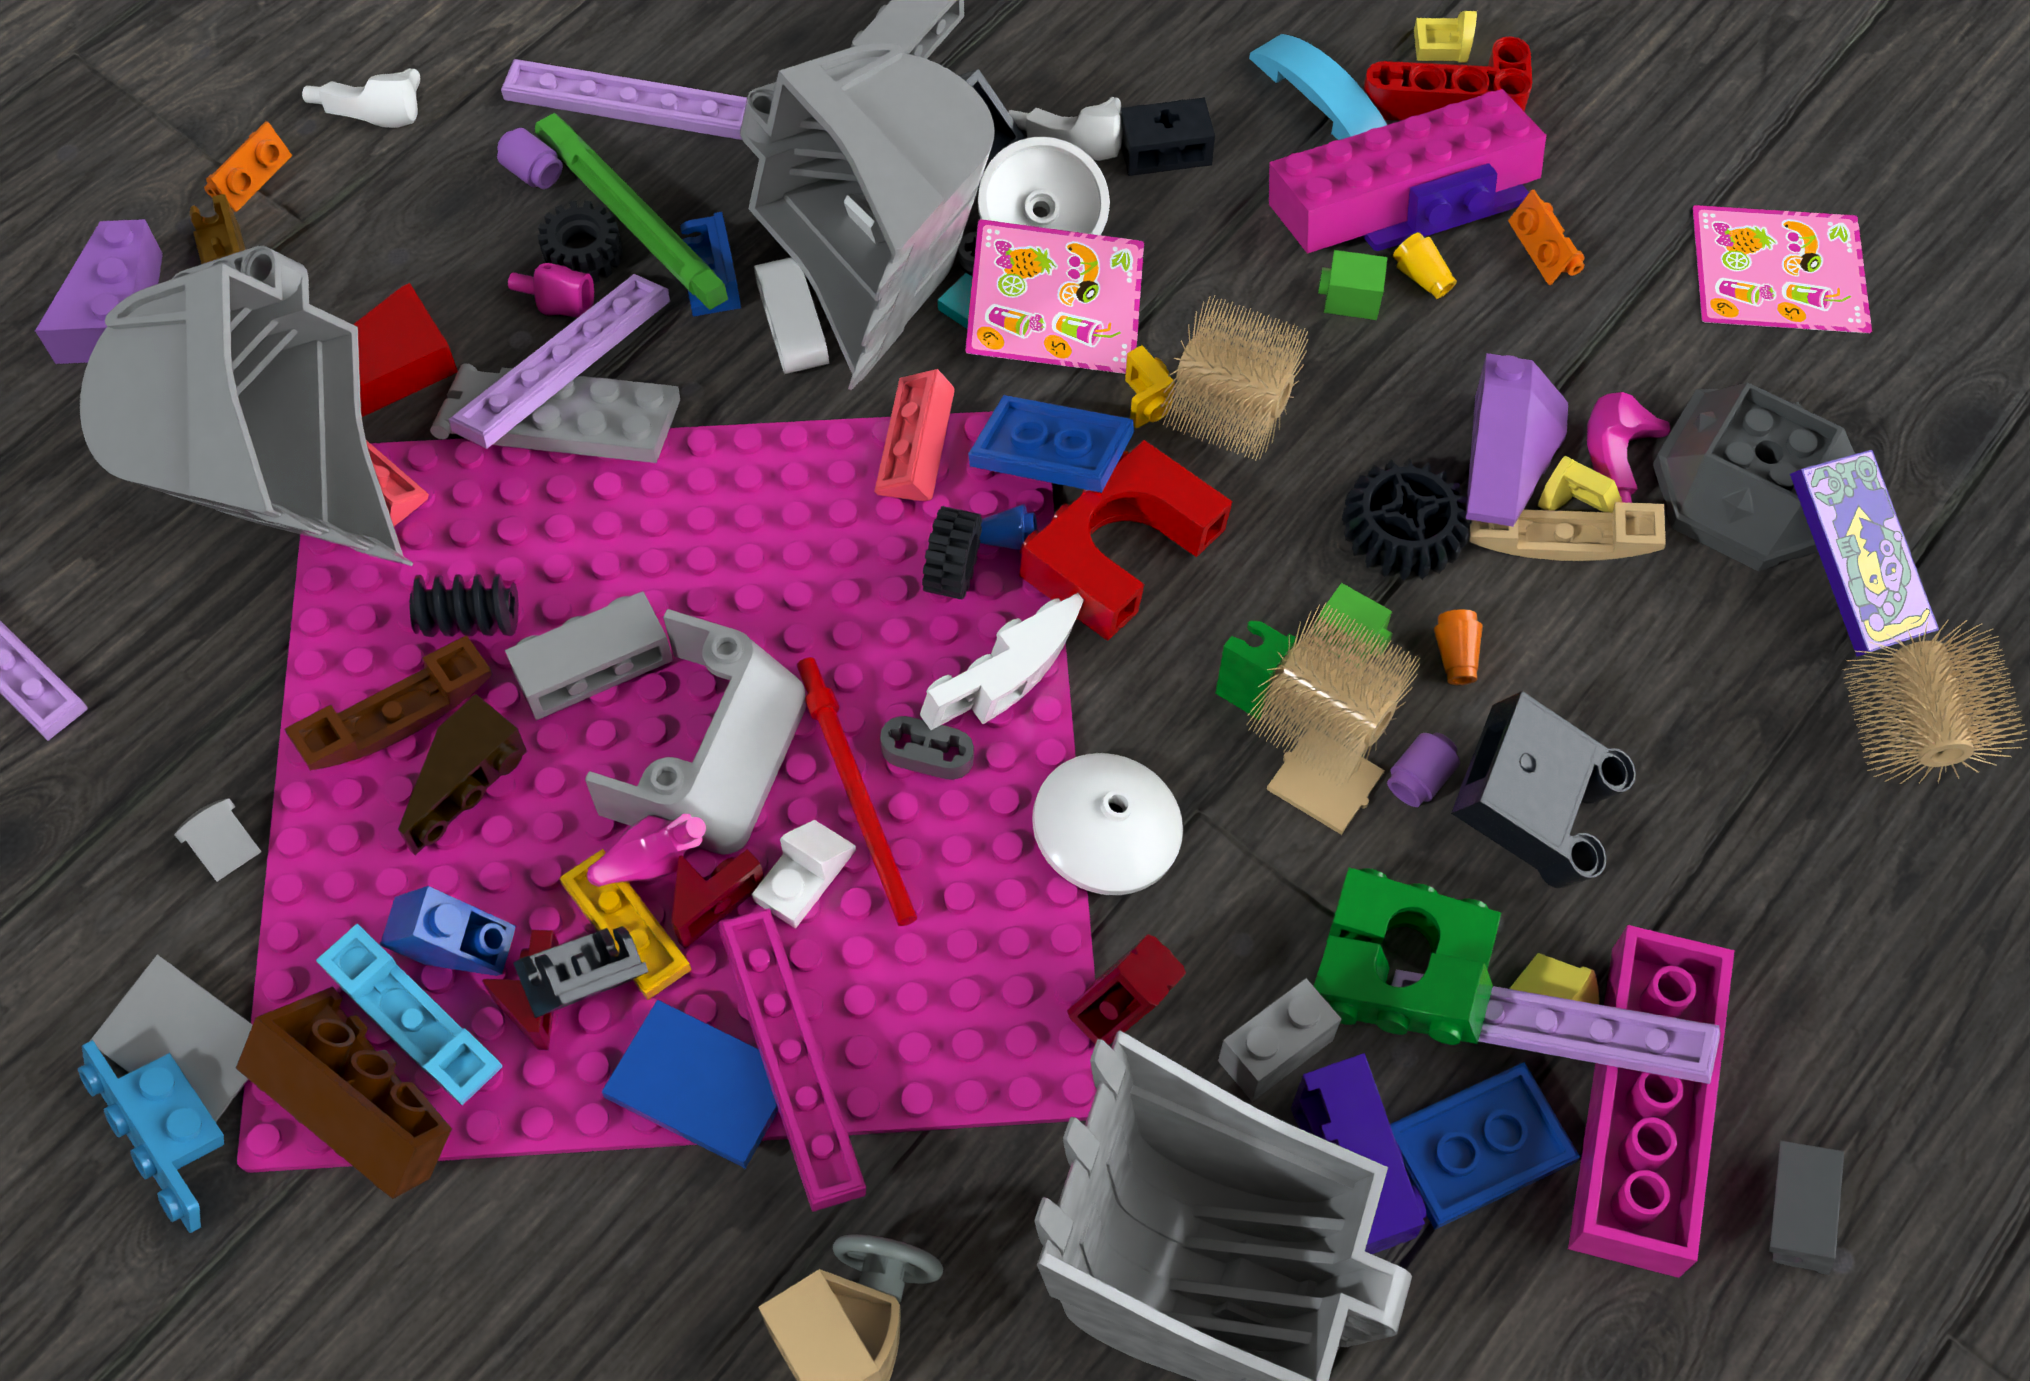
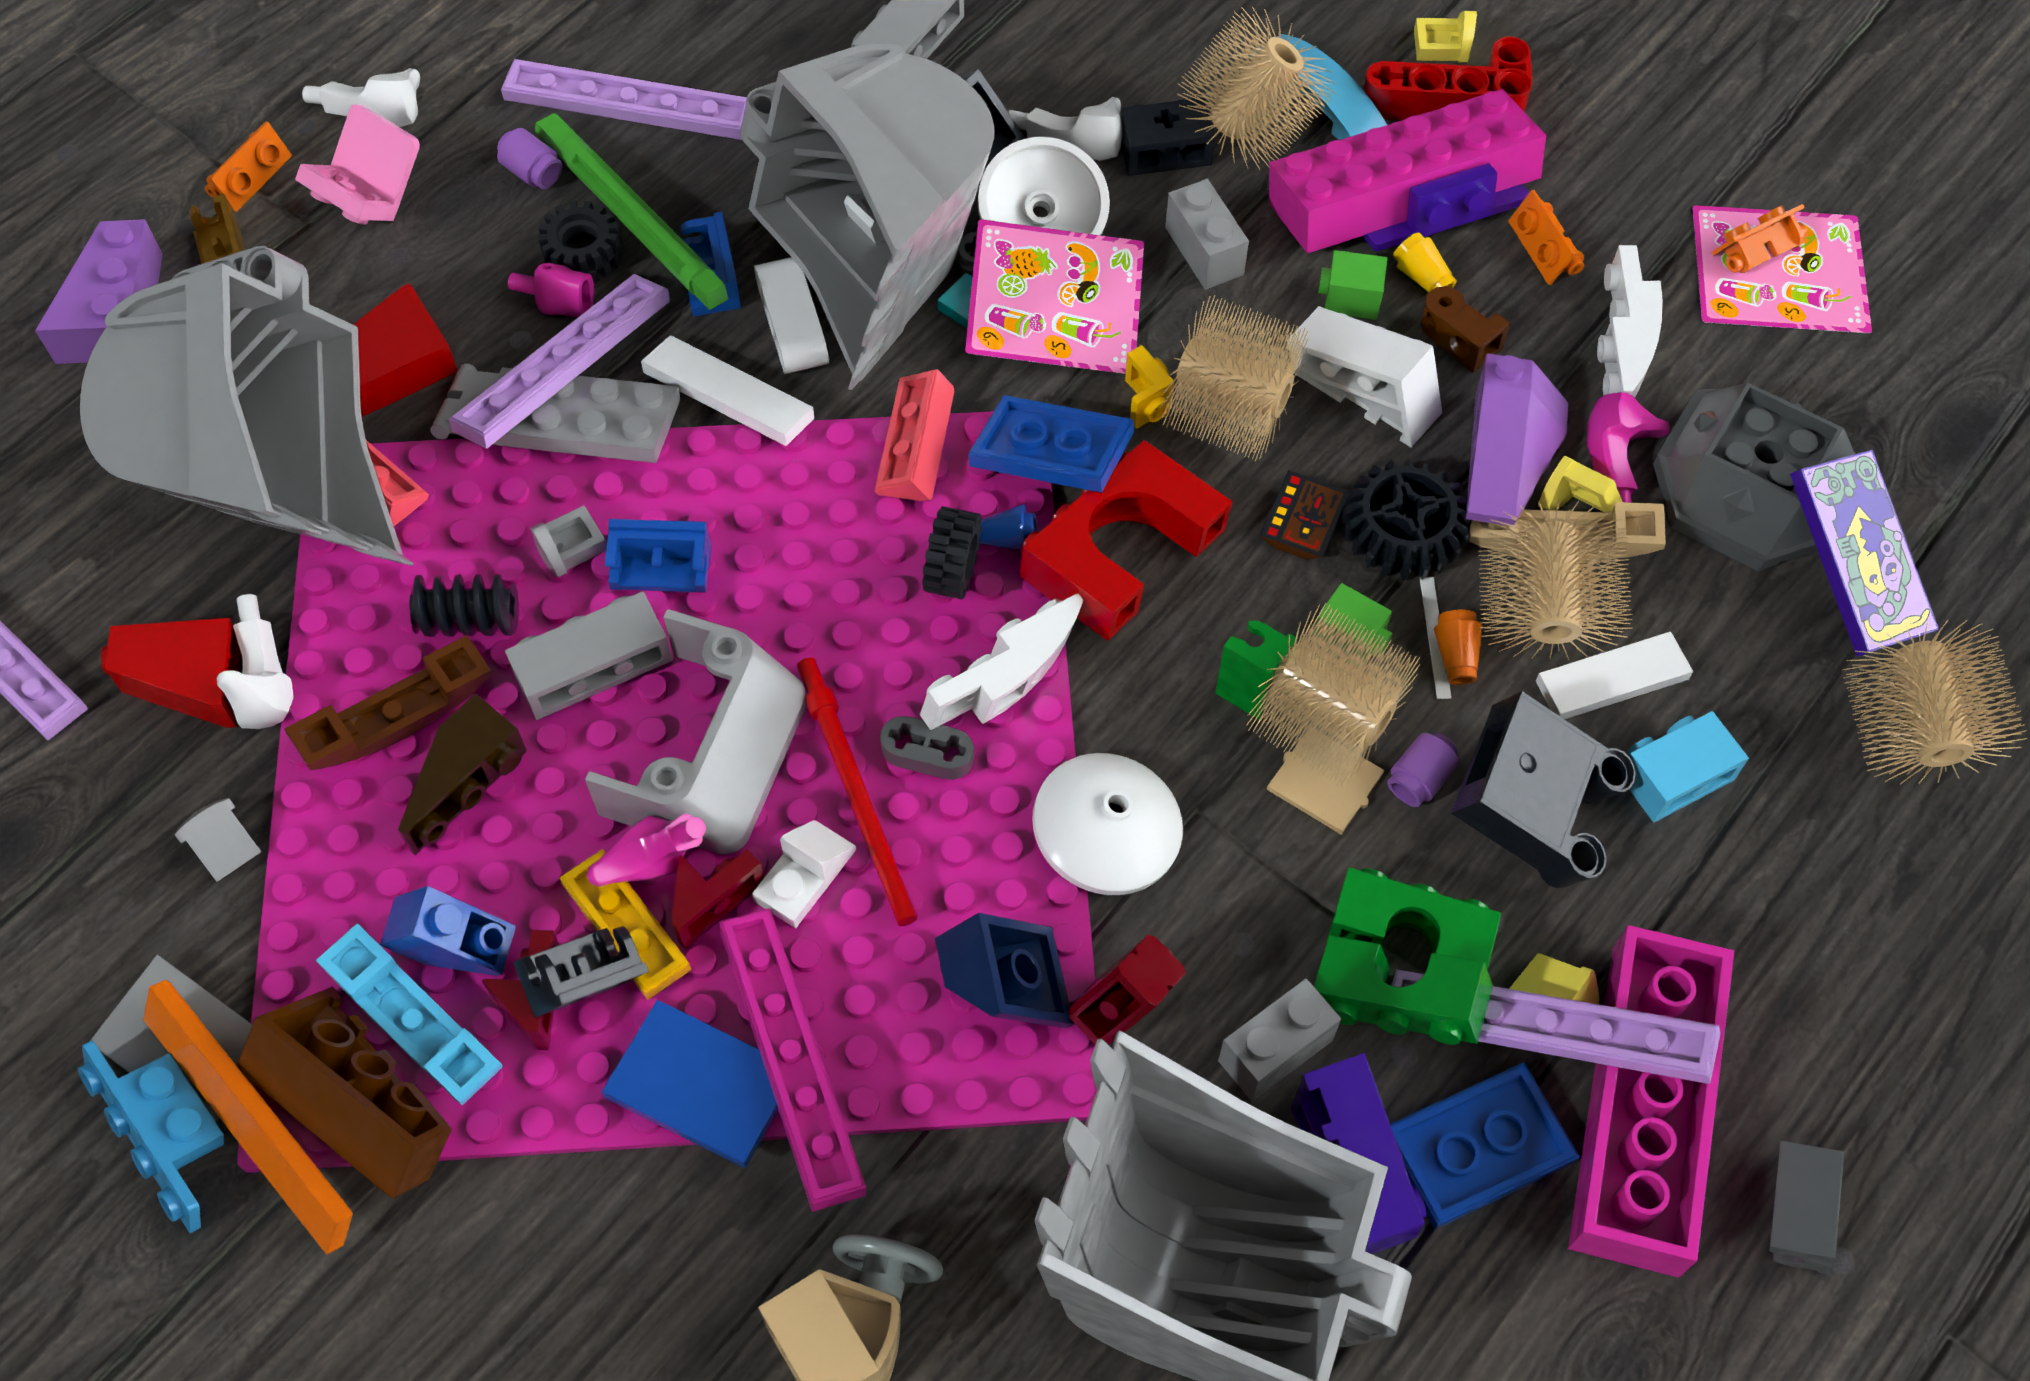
(176, 665): none -> red slope
(248, 1117): none -> orange tile
(262, 691): none -> white animal
(366, 170): none -> bright pink bracket
(568, 540): none -> light grey tile
(658, 555): none -> blue hinge
(728, 390): none -> white tile
(1005, 969): none -> dark blue slope
(1206, 234): none -> light grey brick
(1256, 88): none -> tan piece
(1304, 516): none -> piece
(1372, 368): none -> white wedge
(1431, 616): none -> white sticker
(1461, 328): none -> reddish brown leg
(1554, 582): none -> tan piece
(1614, 676): none -> white tile
(1633, 323): none -> white slope
(1684, 764): none -> medium azure brick
(1776, 229): none -> orange hinge

